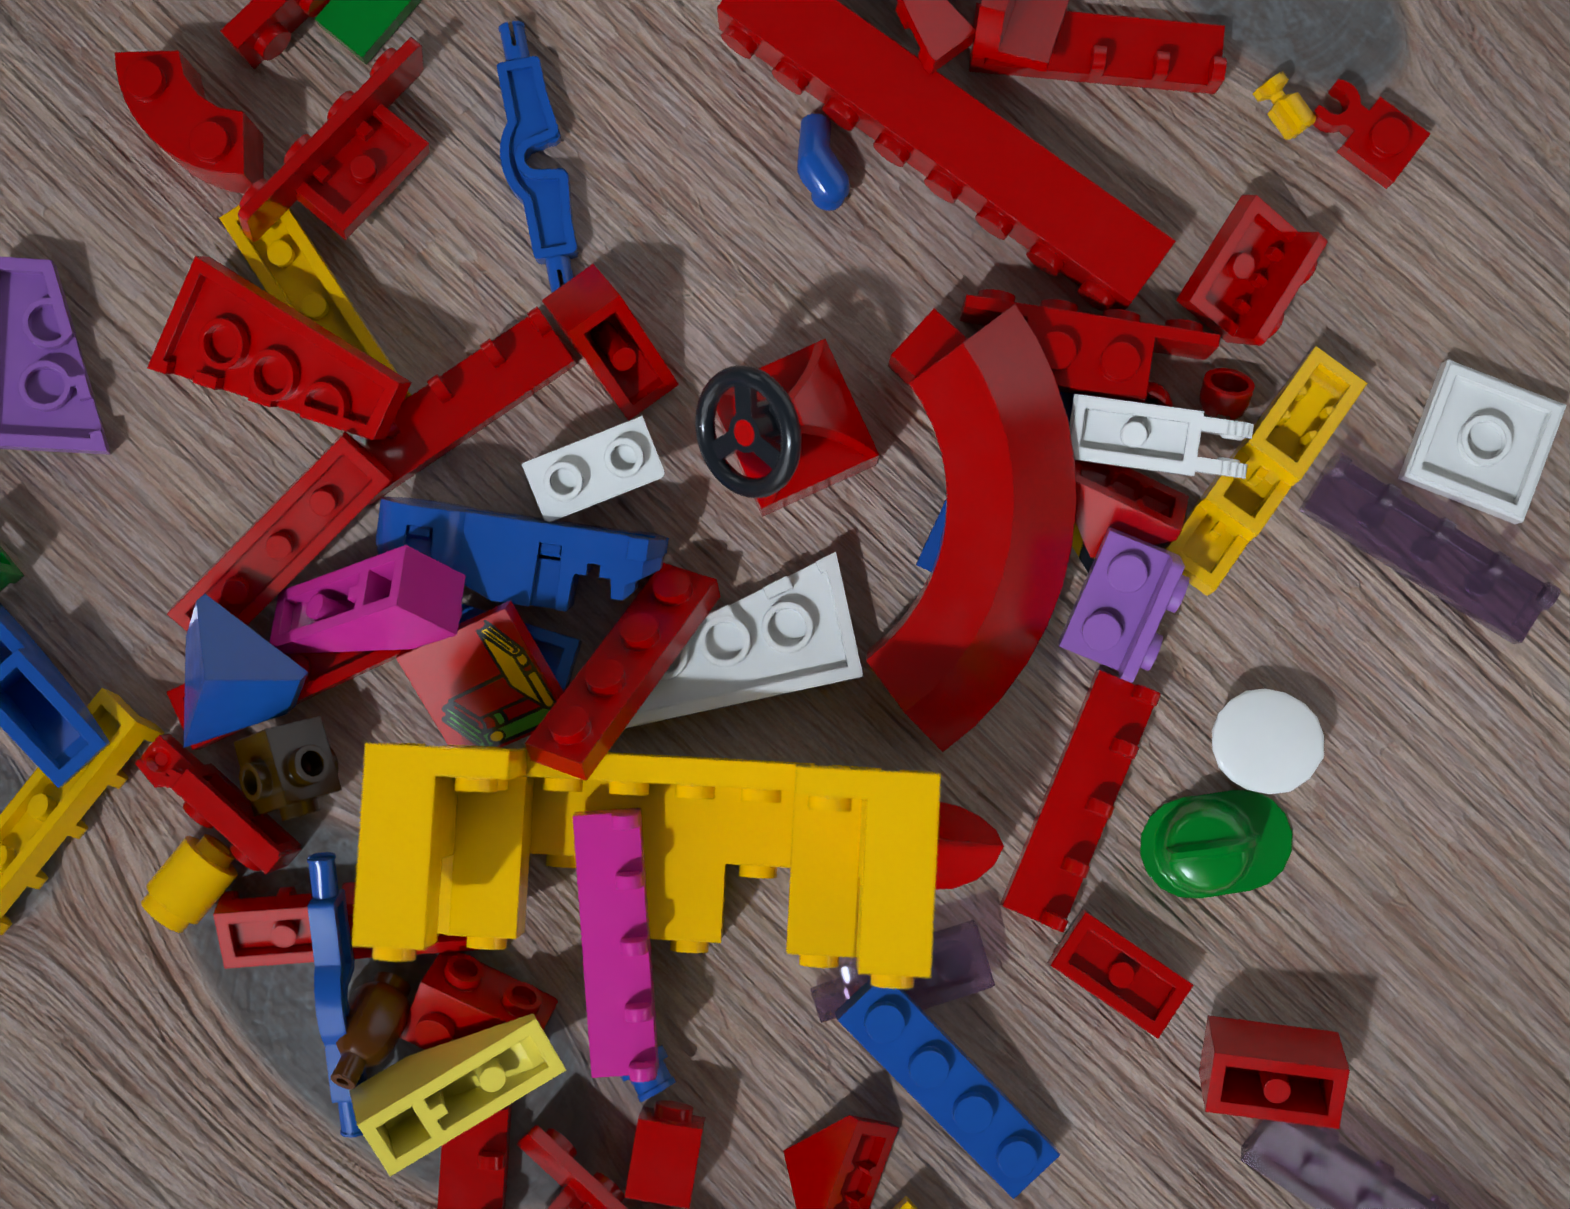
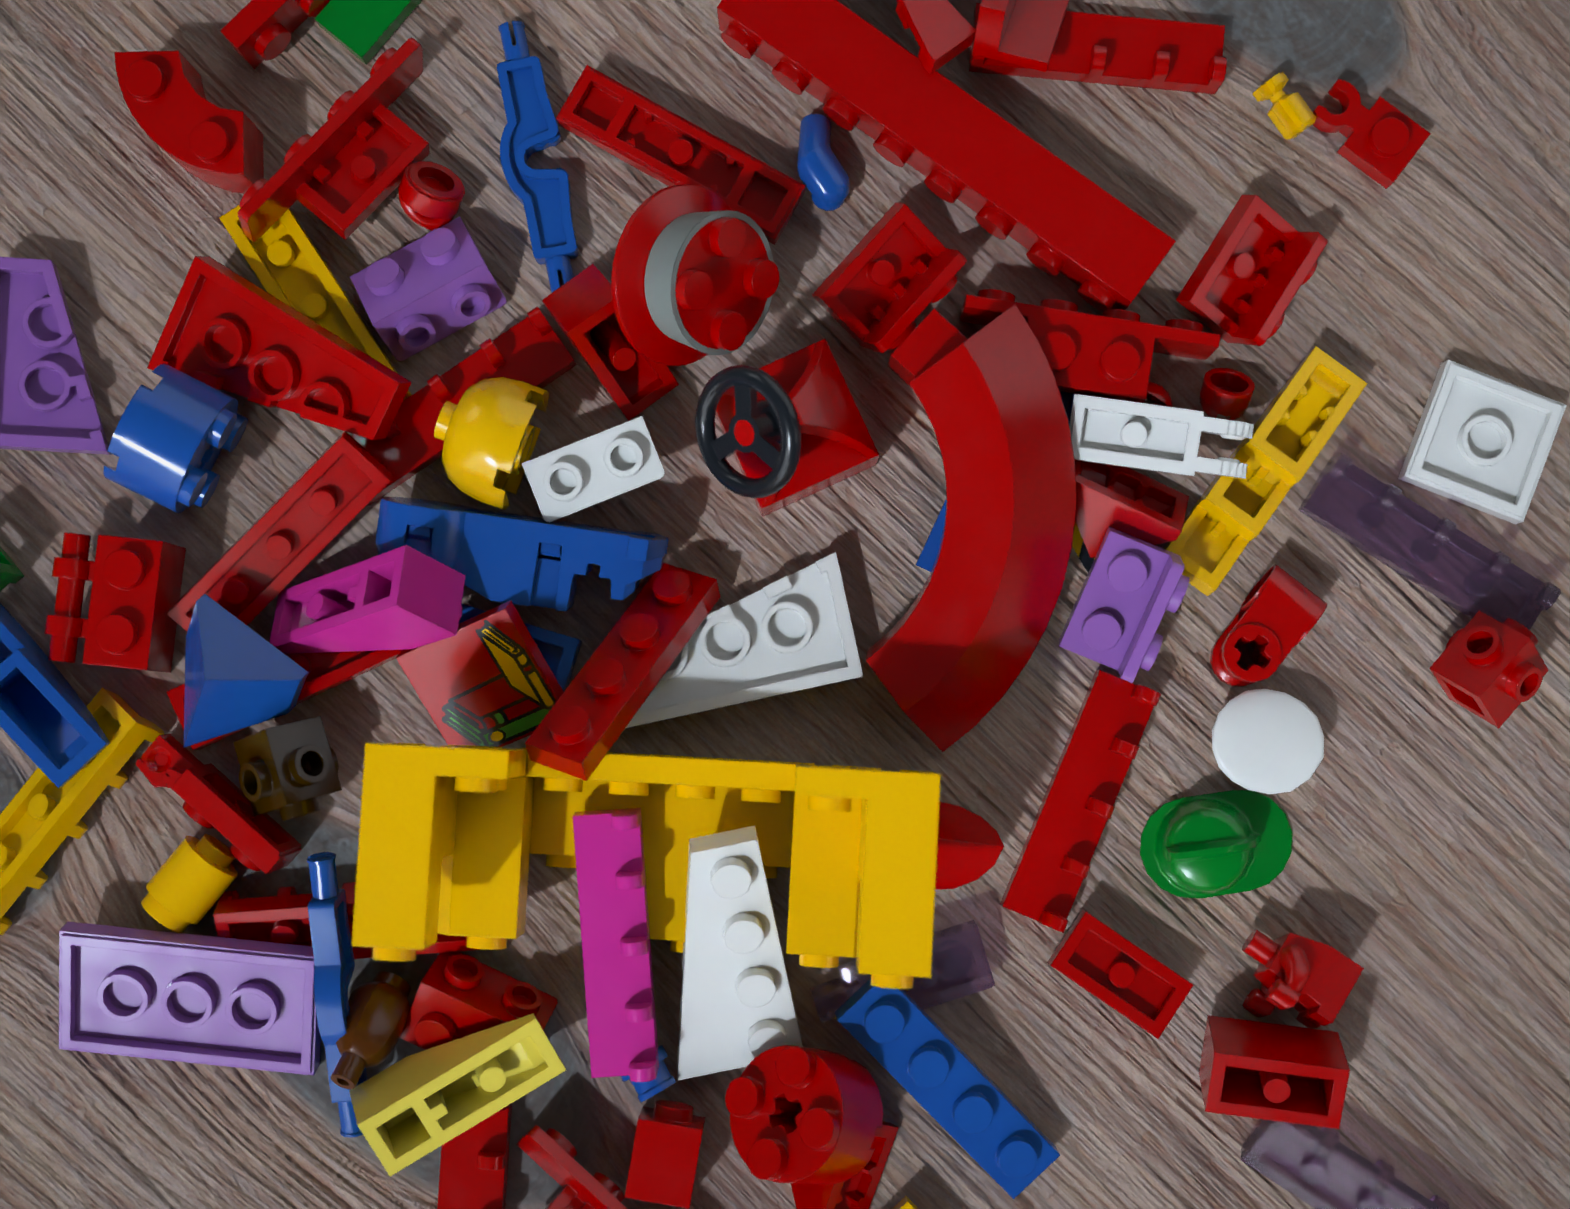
(128, 606): none -> red brick
(173, 440): none -> blue brick
(187, 998): none -> medium lavender tile
(428, 290): none -> medium lavender bracket
(430, 194): none -> red tile
(490, 437): none -> yellow cylinder
(677, 150): none -> red plate
(691, 277): none -> red piece
(732, 961): none -> white wing
(804, 1115): none -> red brick
(889, 280): none -> red bracket
(1272, 621): none -> red piece
(1300, 976): none -> red piece
(1490, 667): none -> red brick

